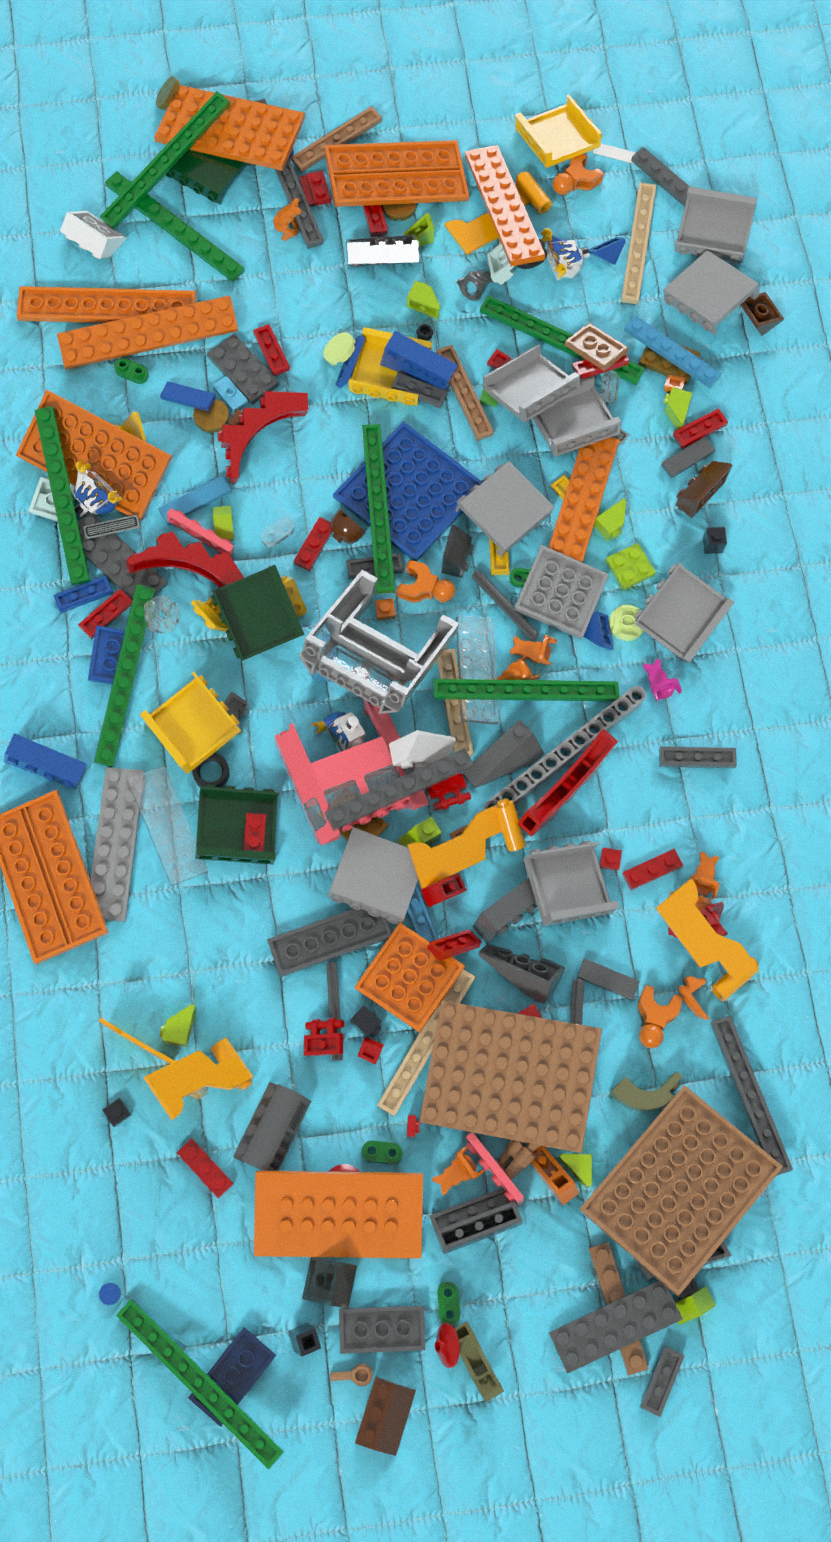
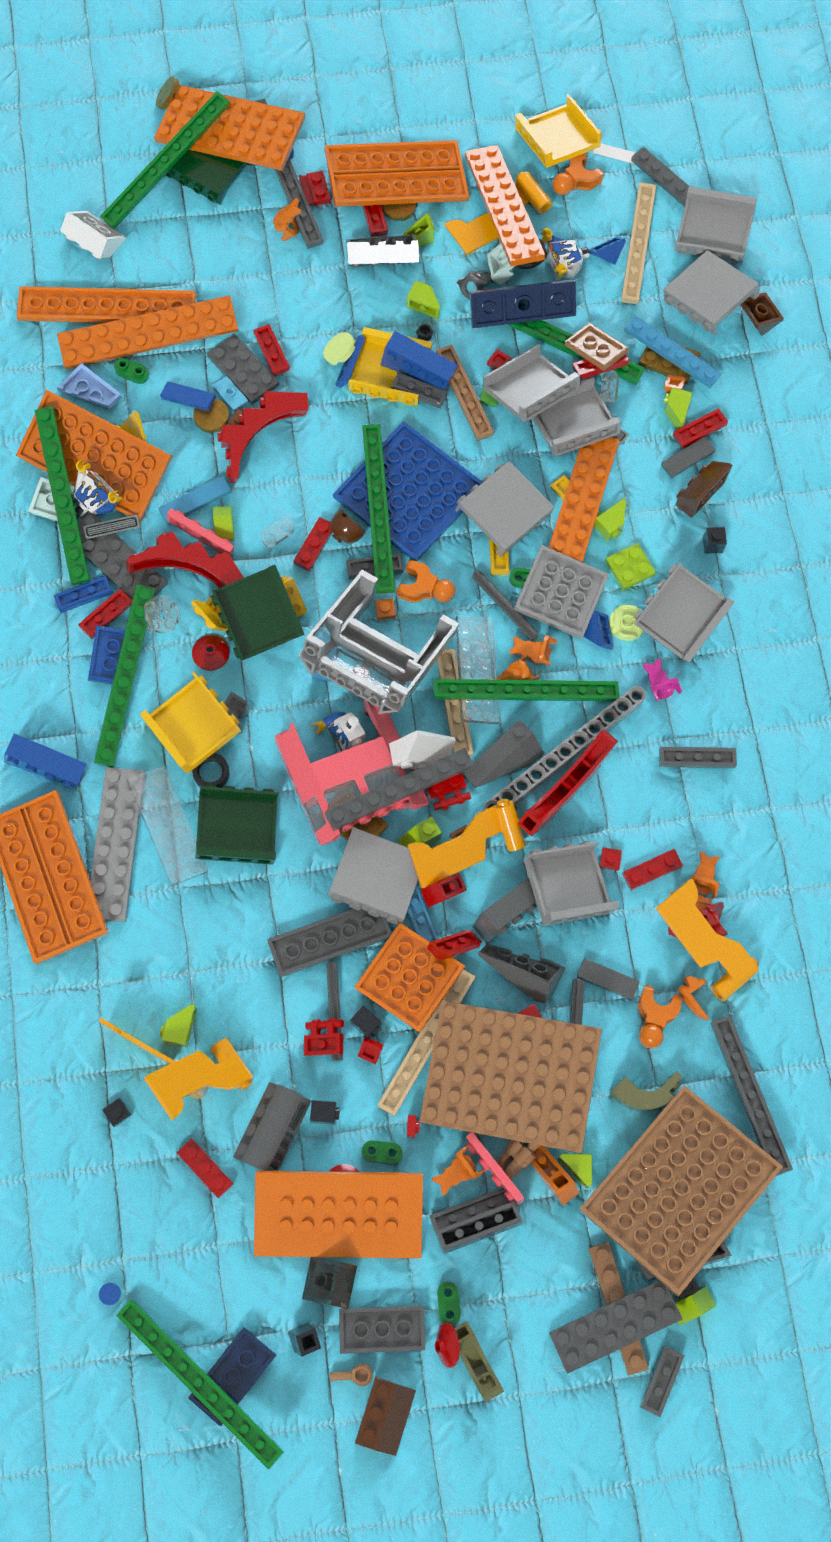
(89, 387): none -> light blue wing
(180, 231): green plate -> none
(214, 659): none -> red dish
(255, 832): red plate -> none
(324, 1112): none -> black brick
(342, 135): medium nougat plate -> none
(457, 552): clear smoke slope -> none
(523, 303): none -> dark blue plate

